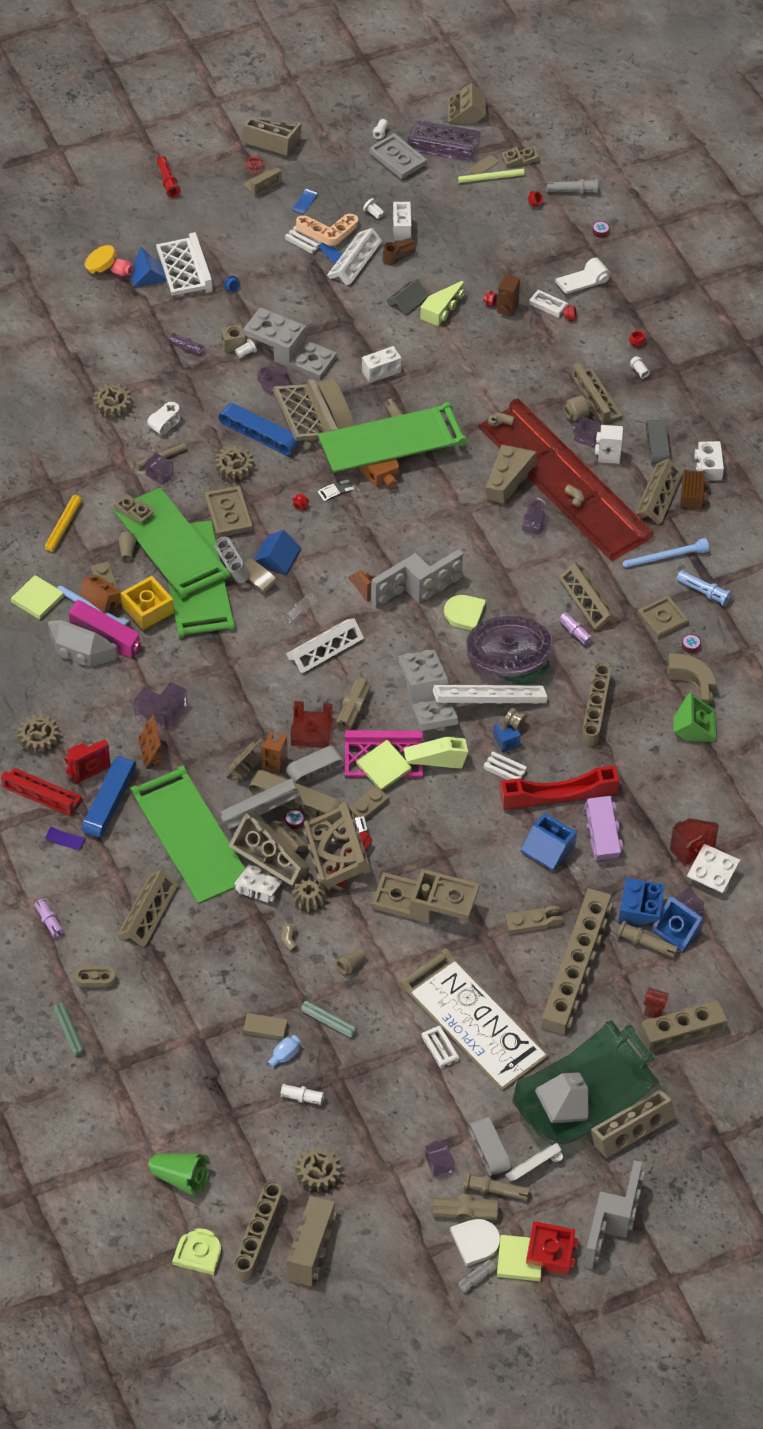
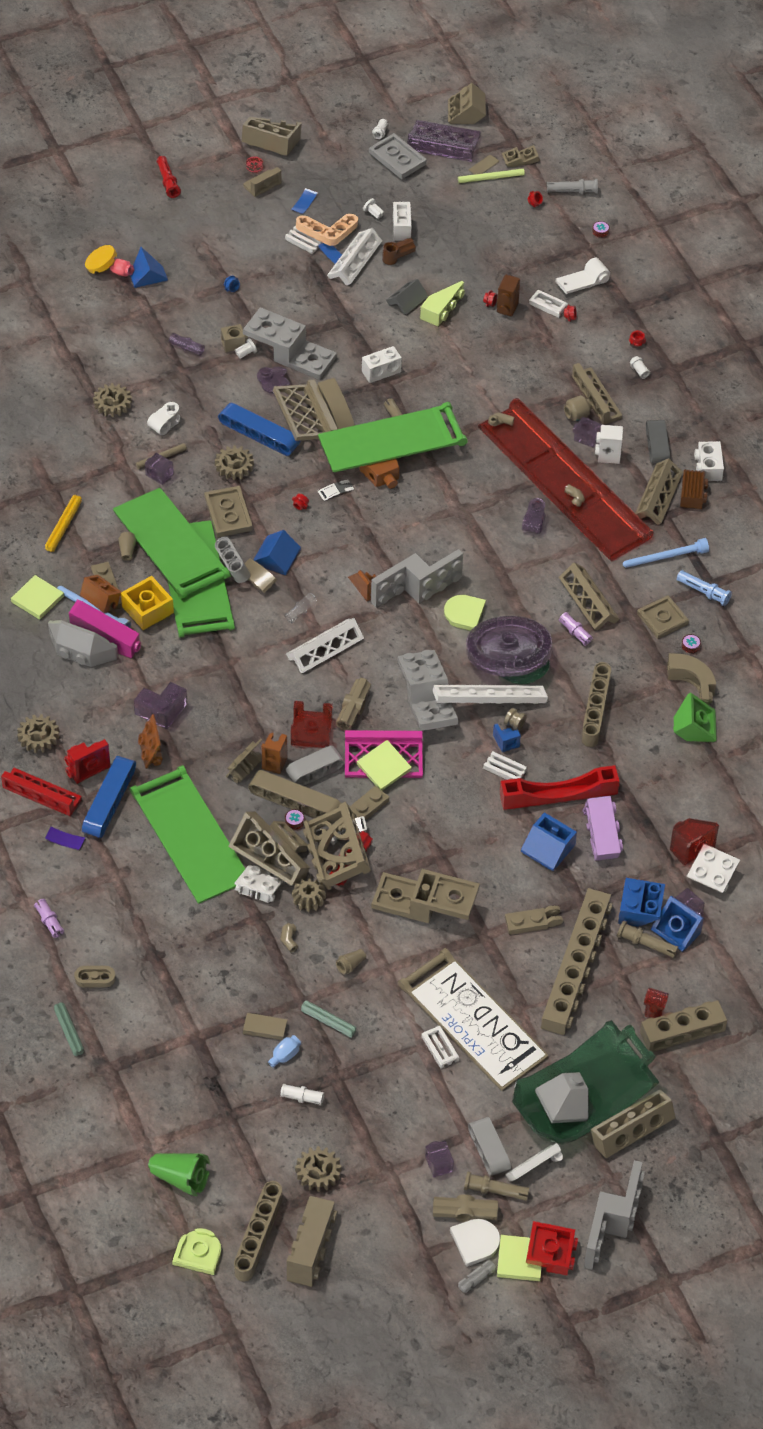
(132, 509): dark tan slope -> none
(141, 907): dark tan fence -> none
(197, 263): white fence -> none
(261, 802): light grey fence -> none
(440, 752): yellowish green slope -> none
(508, 471): dark tan wedge -> none

